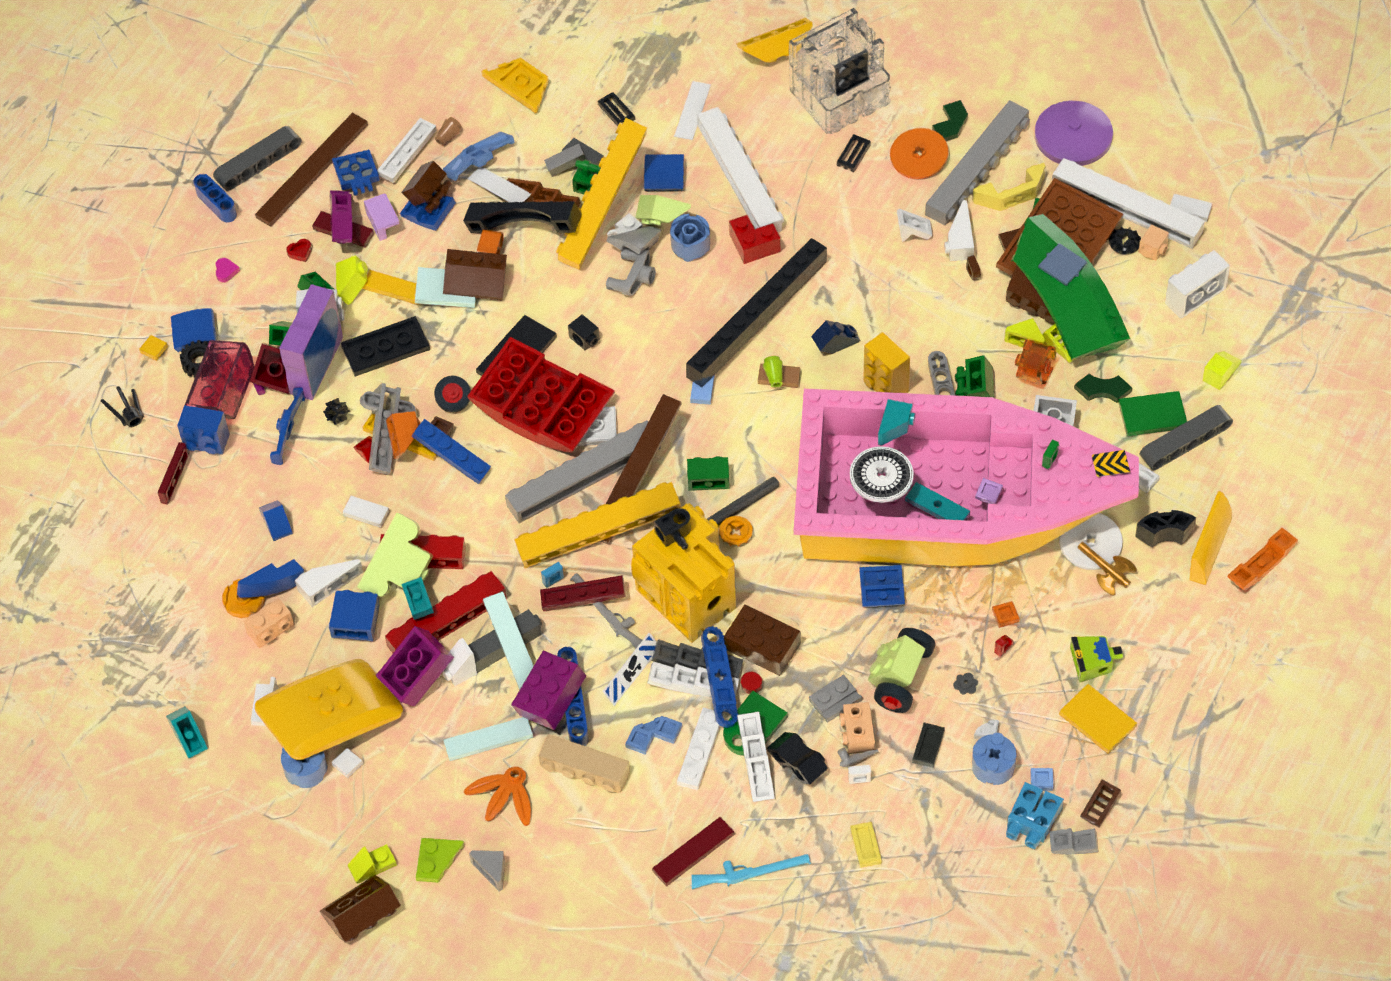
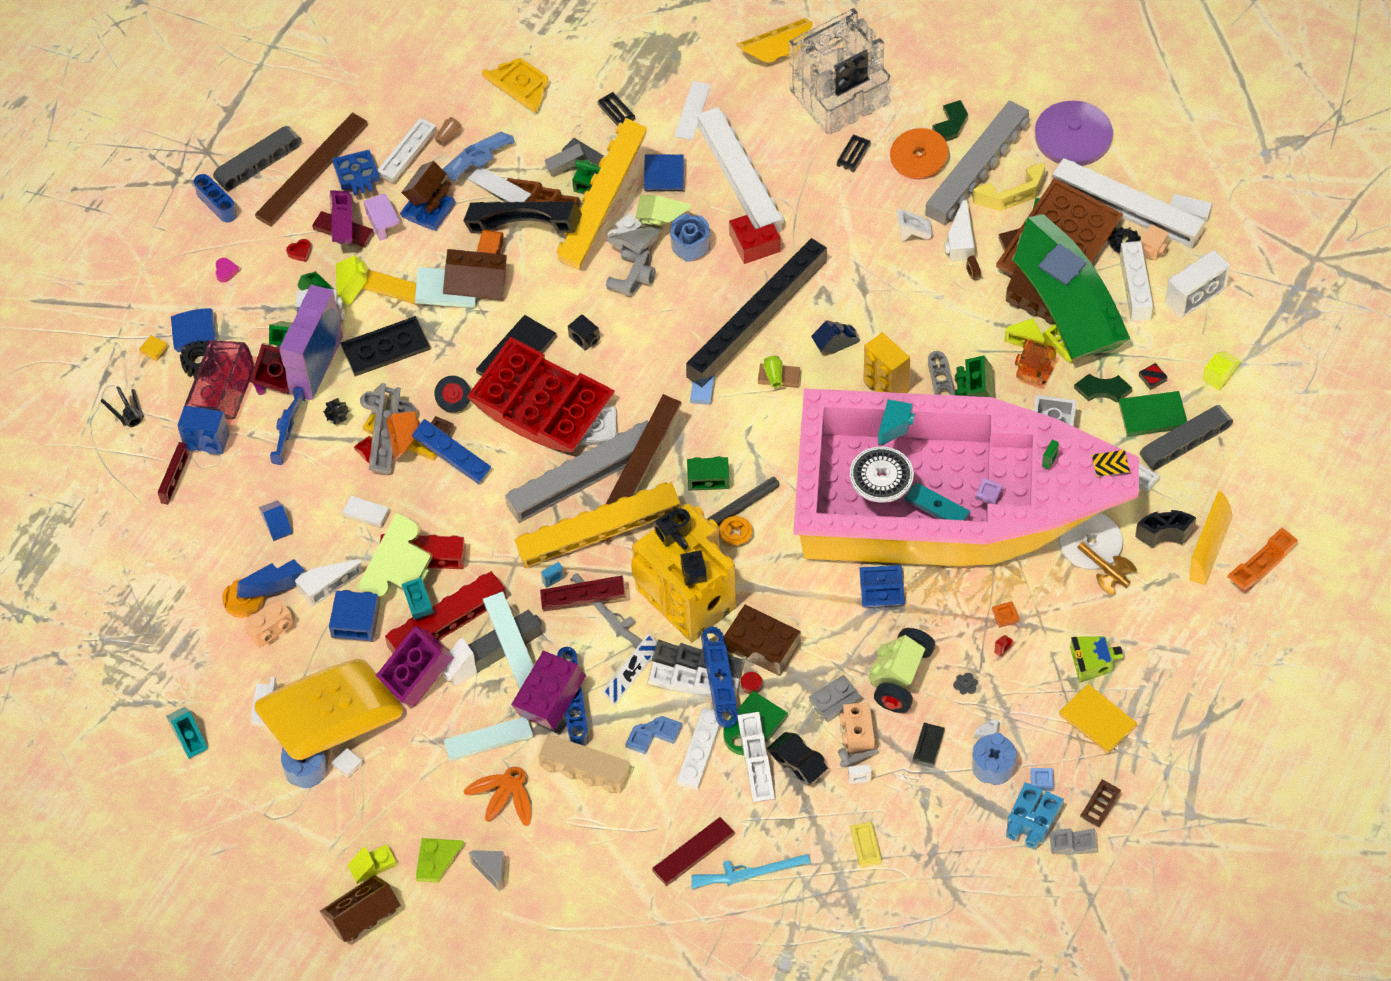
(693, 567): none -> black brick
(1136, 281): none -> white brick
(1153, 376): none -> tile

